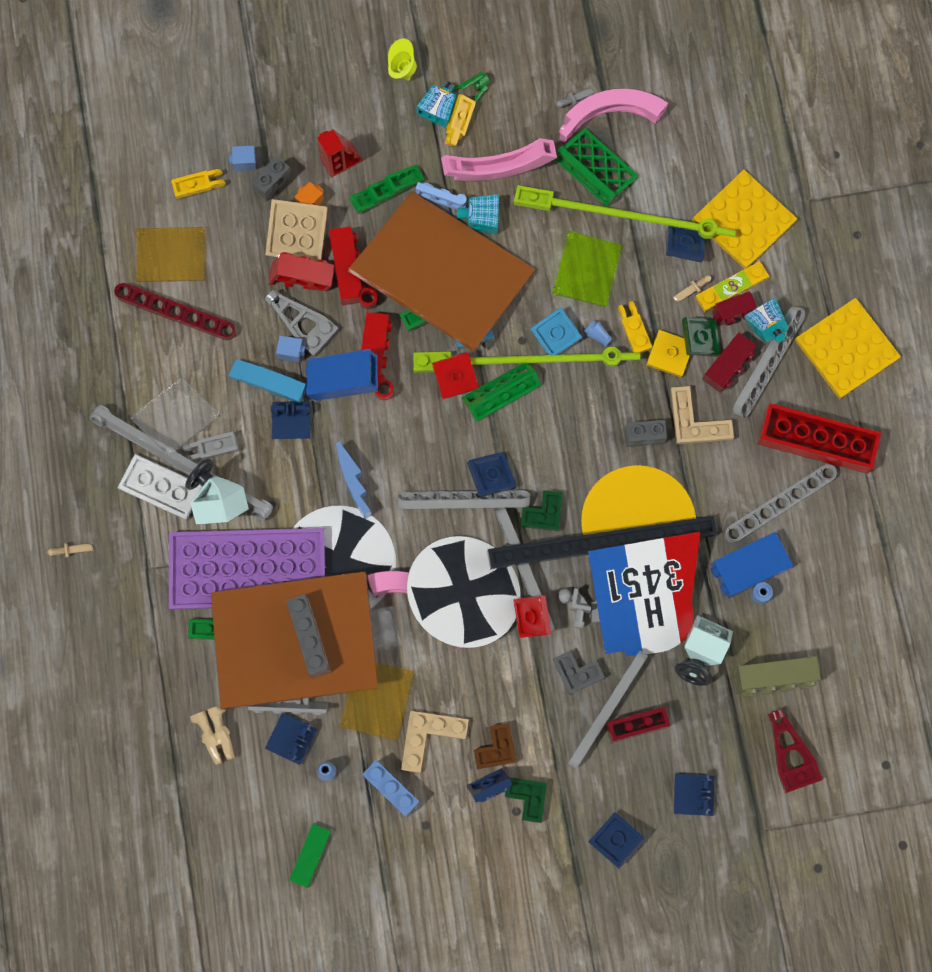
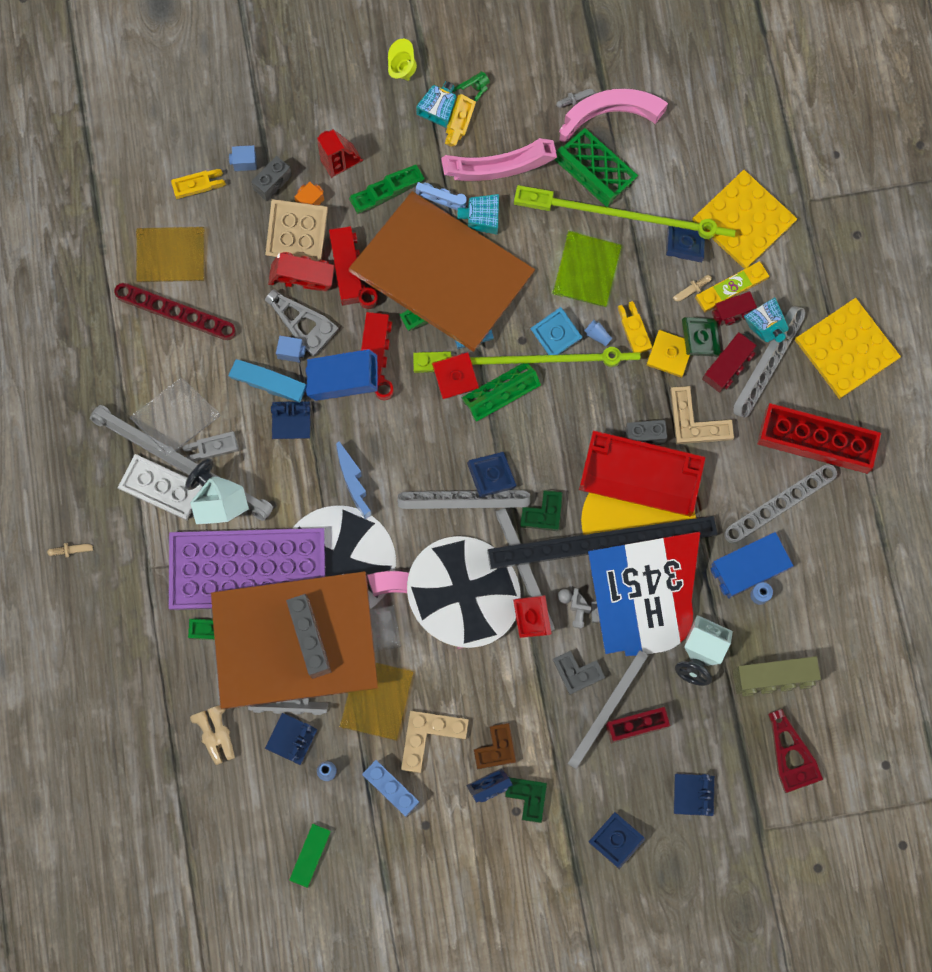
(642, 473): none -> red slope

